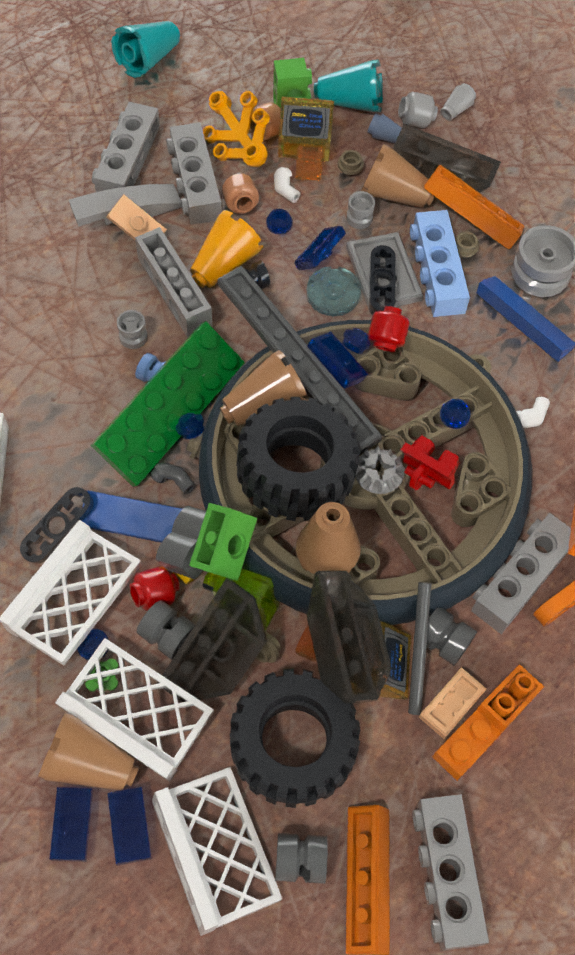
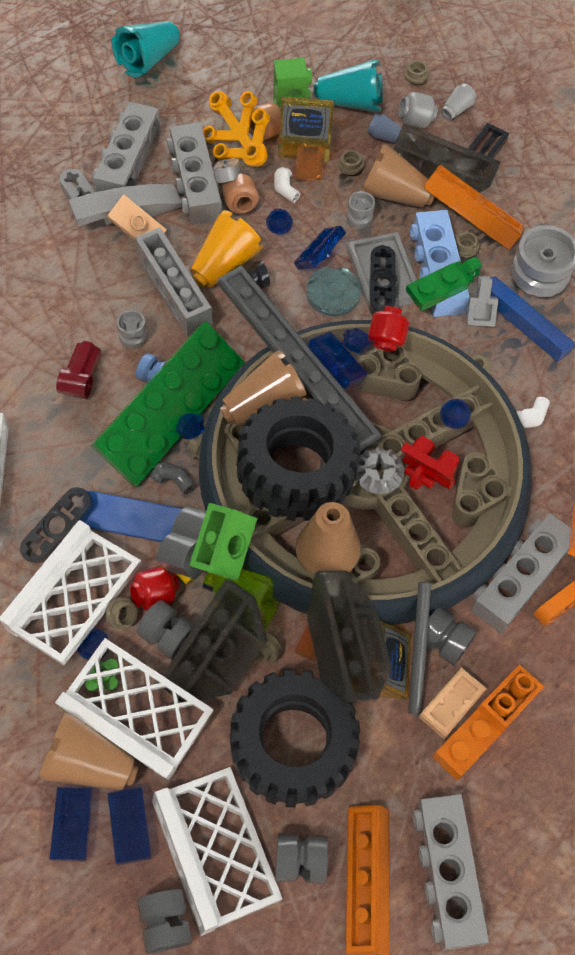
(78, 376): none -> dark red piece
(82, 188): none -> light grey beam
(127, 616): none -> dark tan plate
(164, 921): none -> dark grey wheel
(227, 170): none -> light grey beam
(416, 72): none -> dark tan plate
(443, 283): none -> green hinge
(482, 308): none -> light grey plate
(498, 145): none -> black tile

